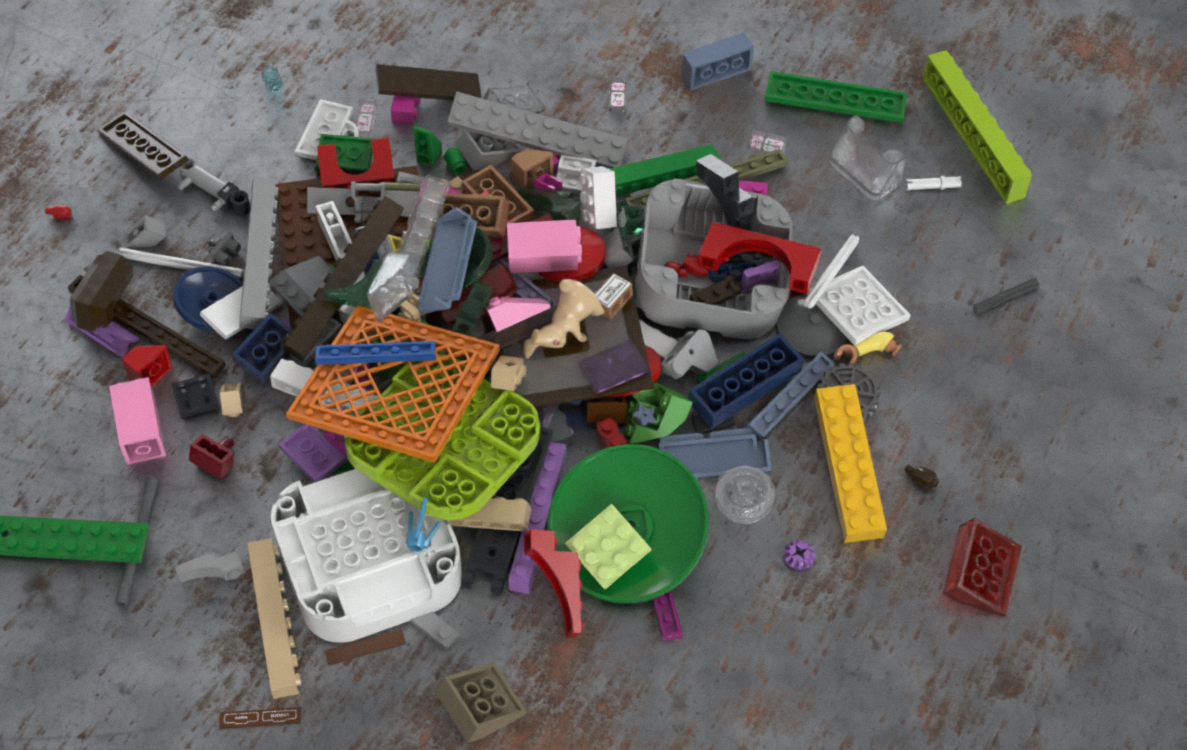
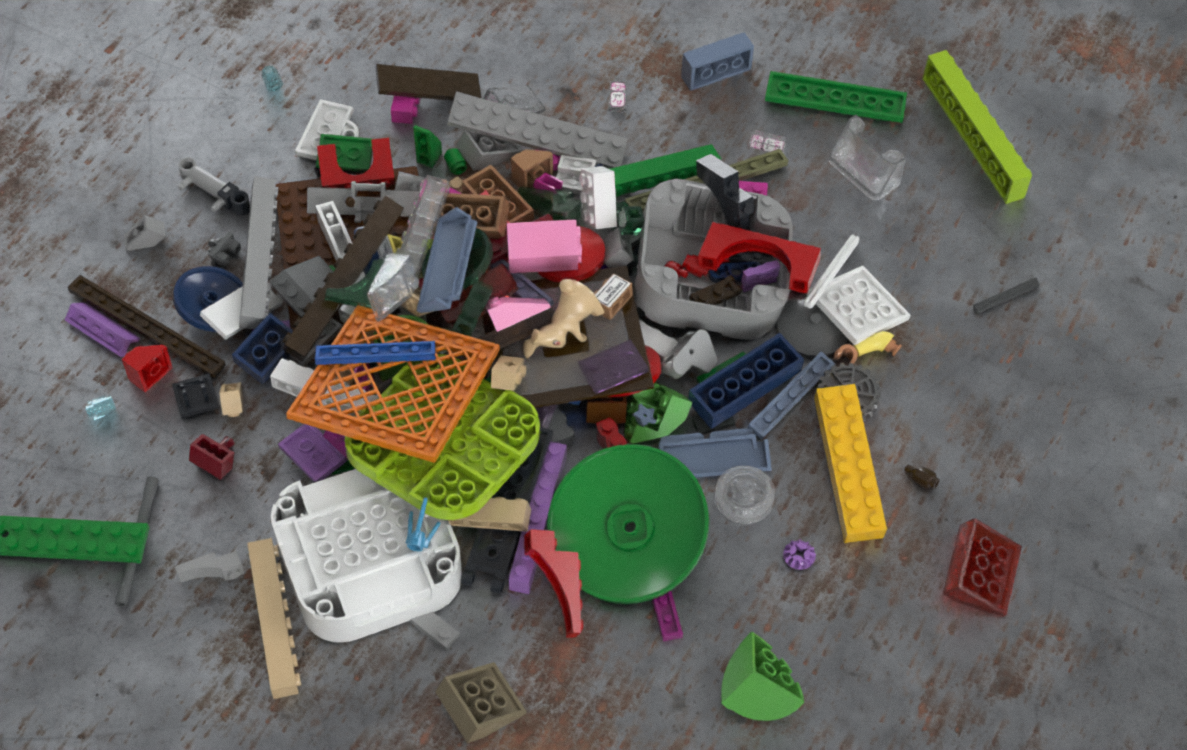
(59, 212): red cylinder -> none
(100, 291): dark brown brick -> none
(100, 407): none -> clear light blue brick
(137, 421): bright pink brick -> none
(143, 145): tile -> none
(173, 261): white axle -> none
(260, 717): reddish brown sticker -> none
(365, 115): clear tile -> none
(365, 647): reddish brown sticker -> none
(402, 186): olive bar -> none
(410, 312): tan plate -> none
(608, 546): yellowish green plate -> none
(759, 683): none -> bright green brick
(933, 183): white pin -> none

